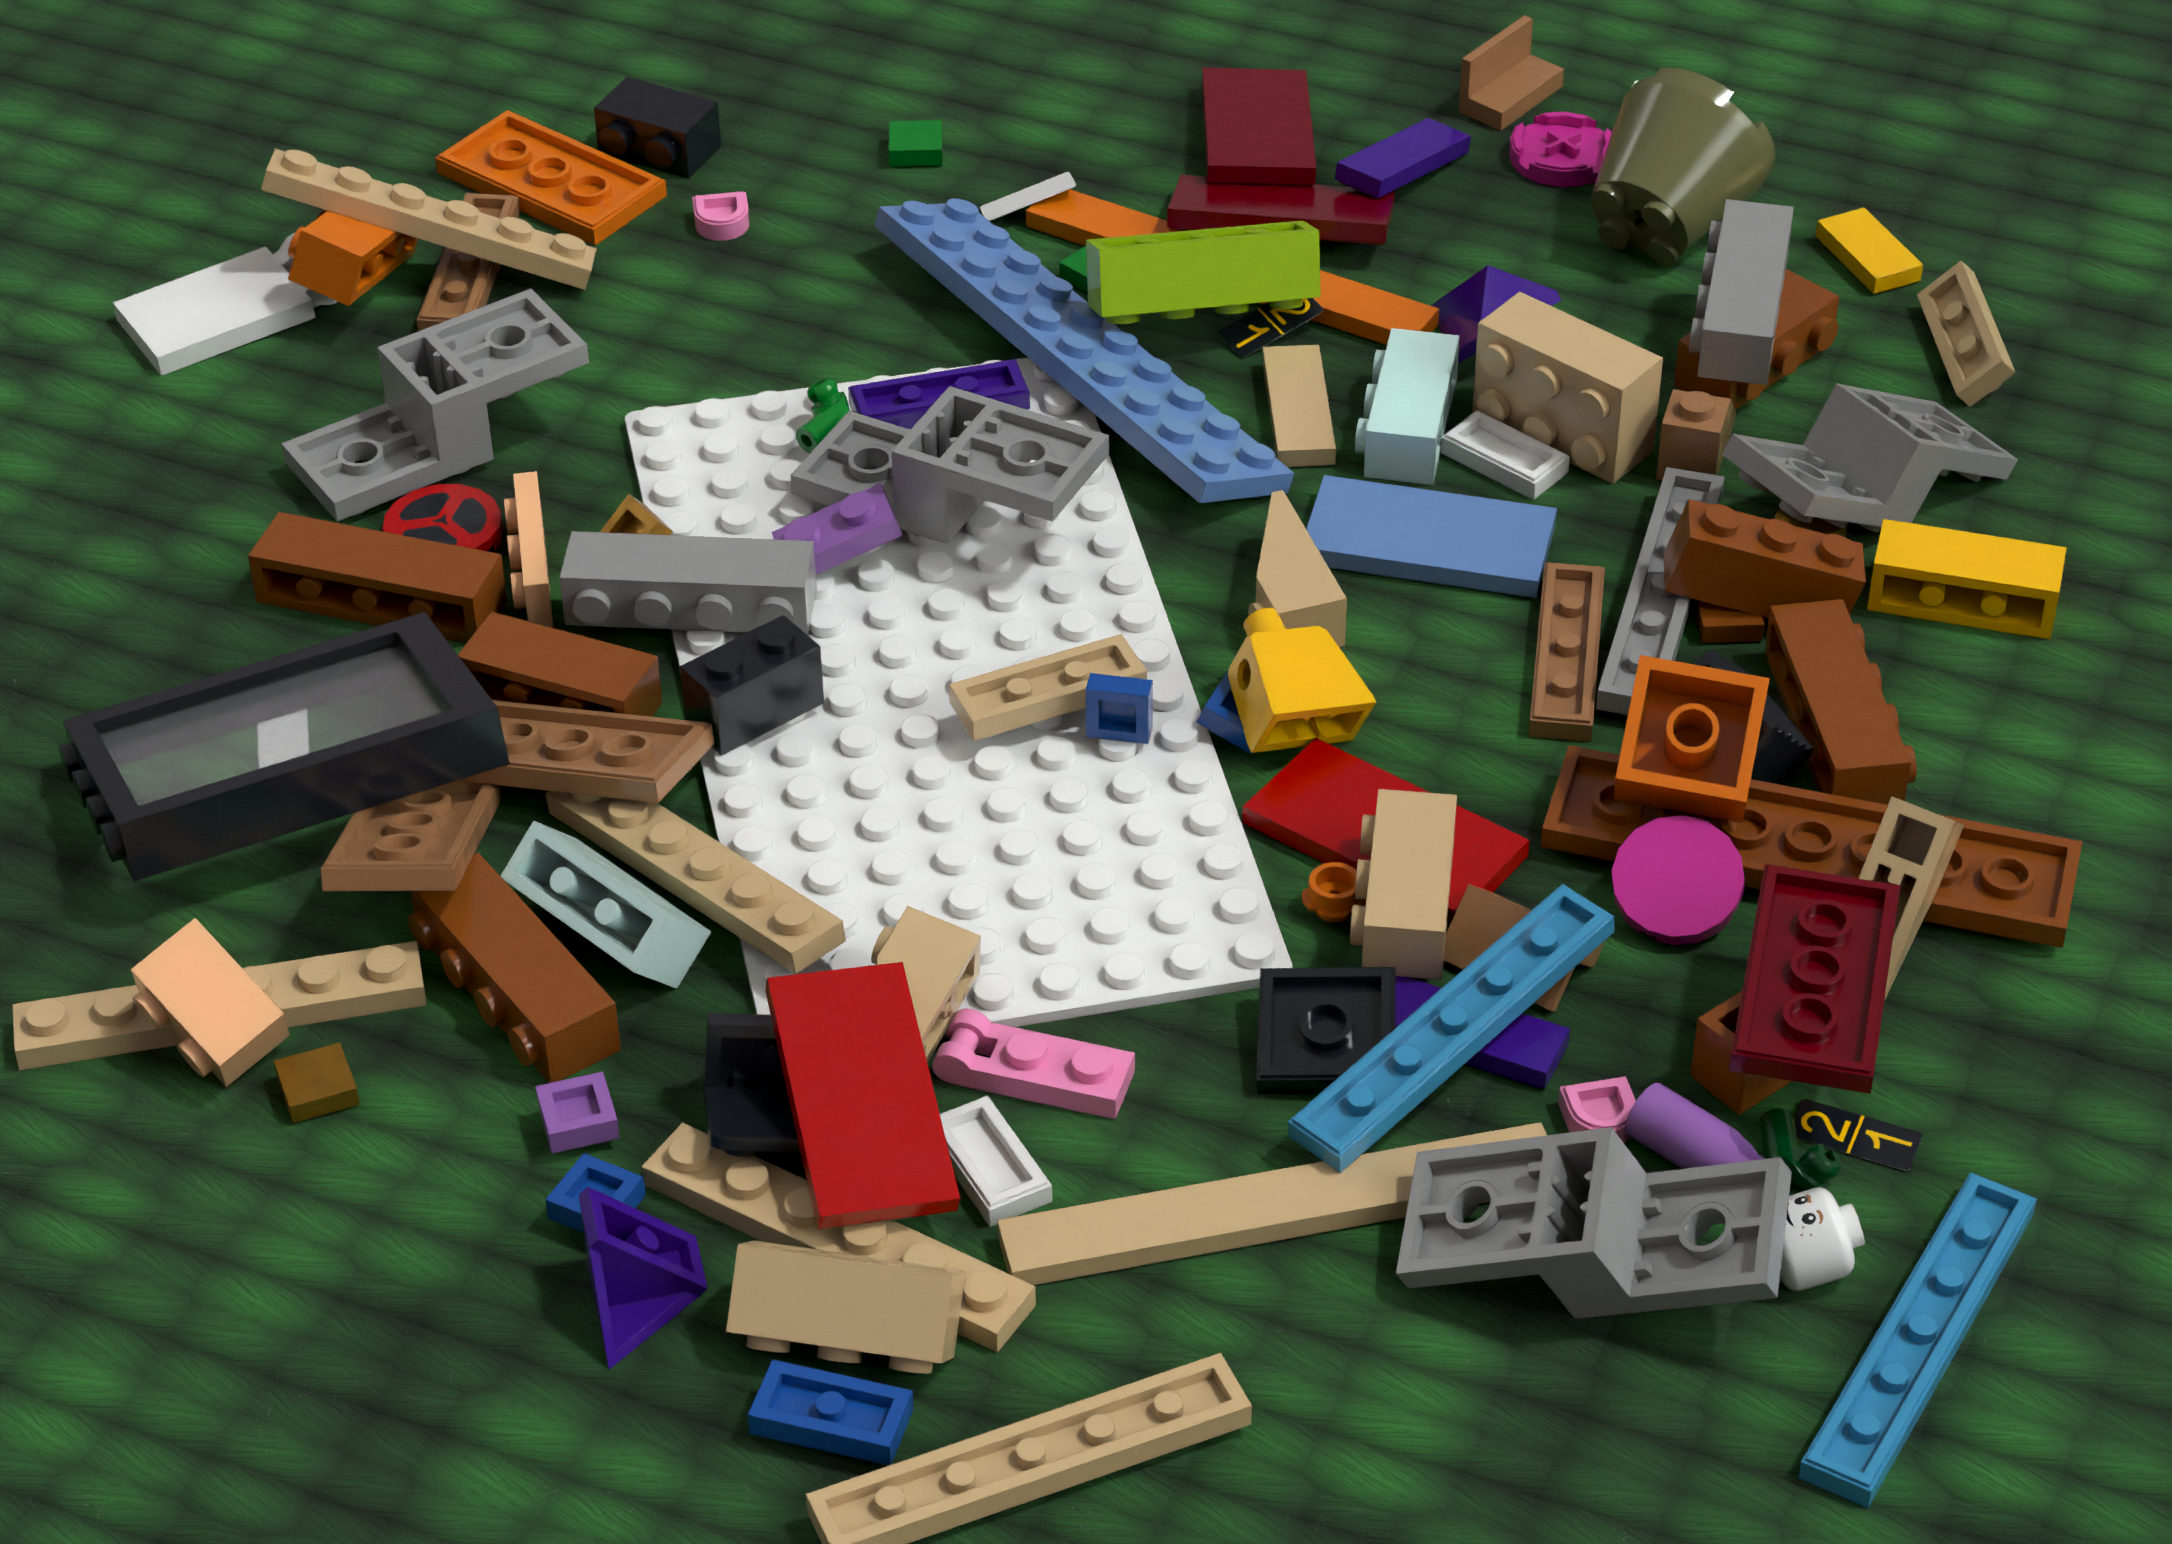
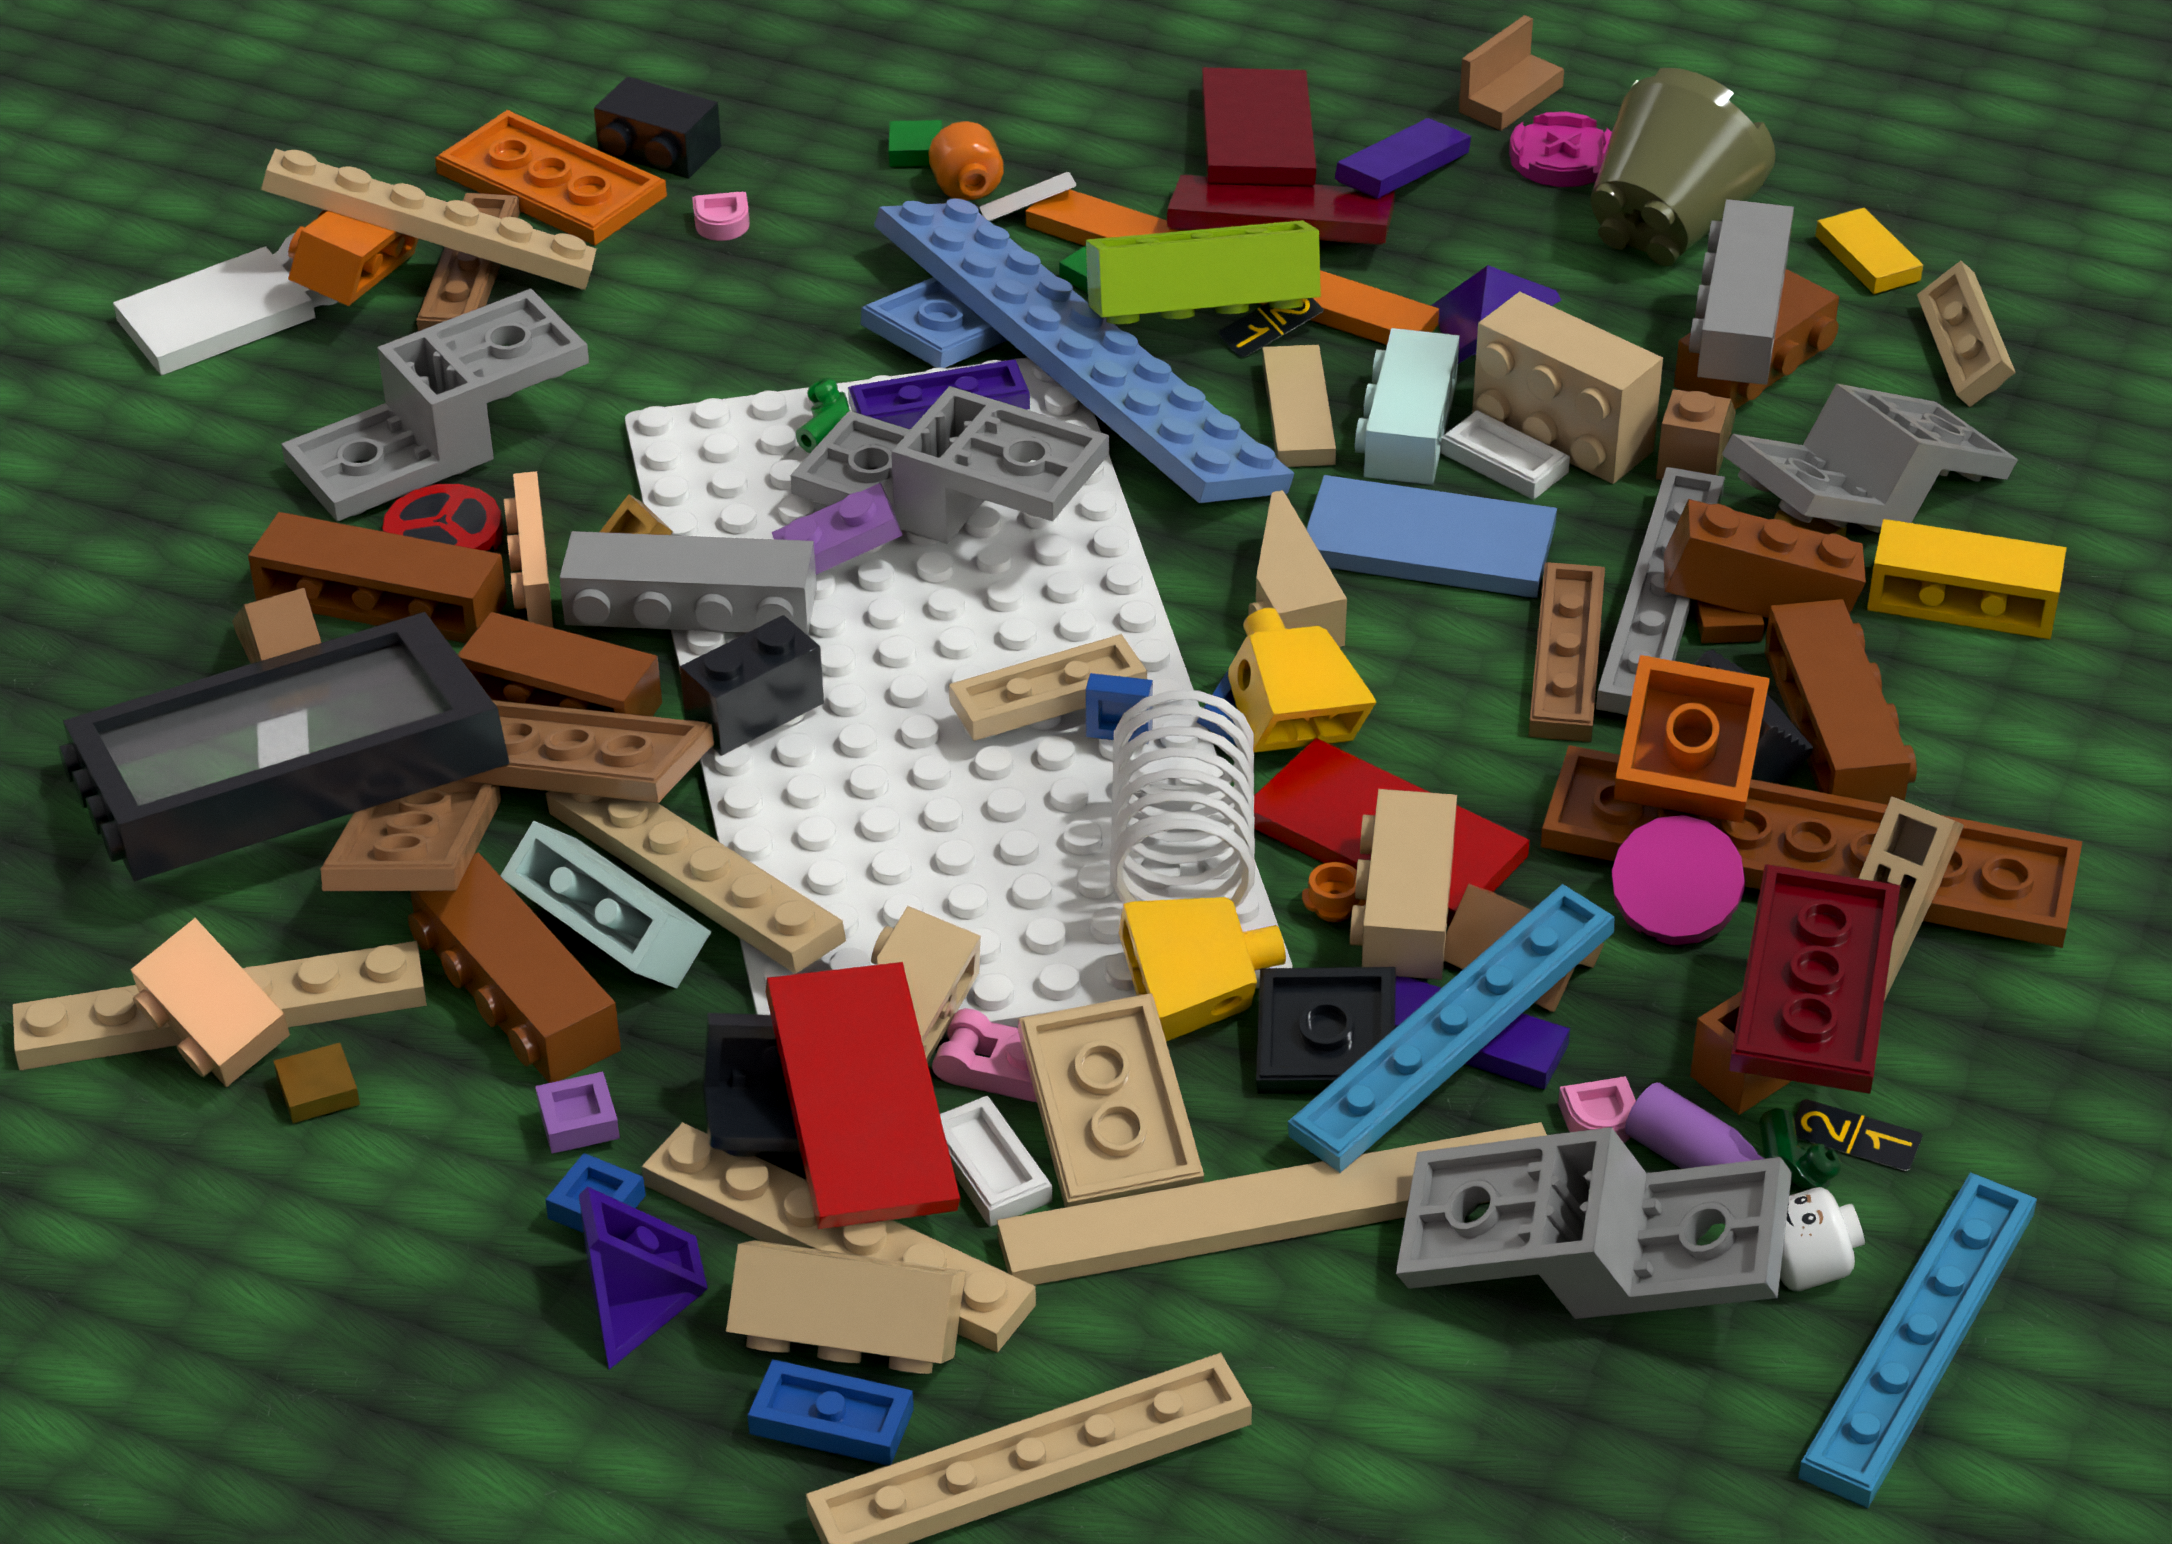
(276, 626): none -> medium nougat slope
(930, 324): none -> medium blue tile
(967, 156): none -> orange head
(1109, 1100): none -> tan tile
(1195, 959): none -> yellow torso
(1242, 795): none -> white piece

